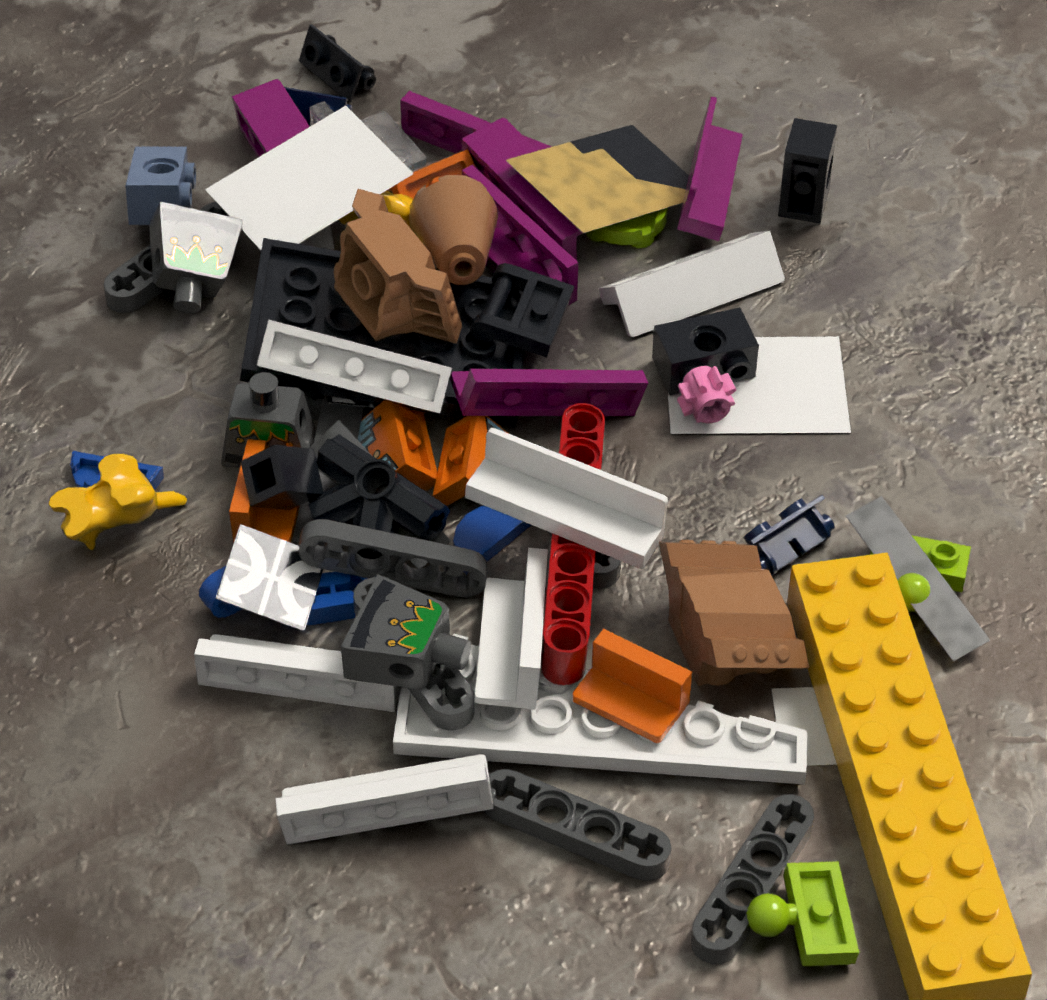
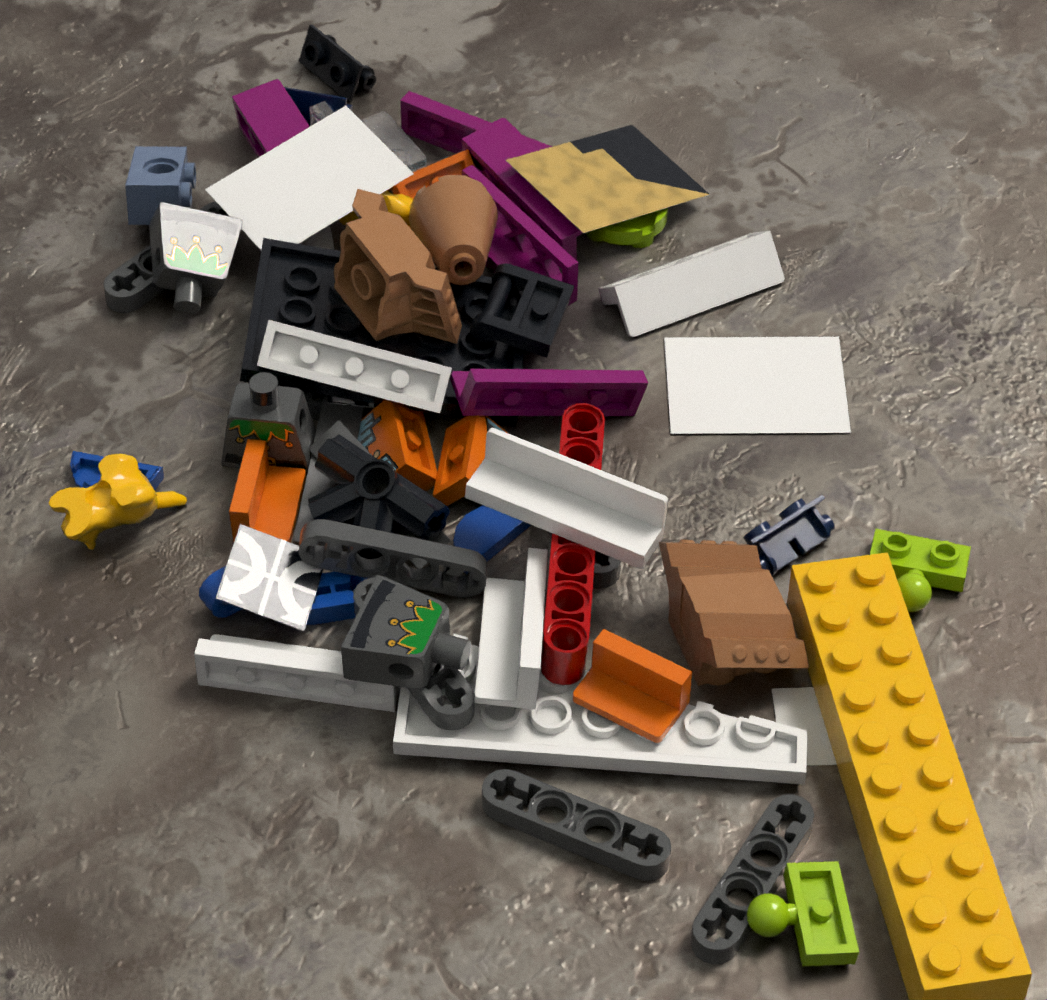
(282, 477): black brick -> none
(384, 799): white panel -> none
(705, 340): black brick -> none
(706, 394): bright pink gear -> none
(710, 179): magenta panel -> none
(807, 170): black brick -> none
(942, 609): flat silver sticker -> none

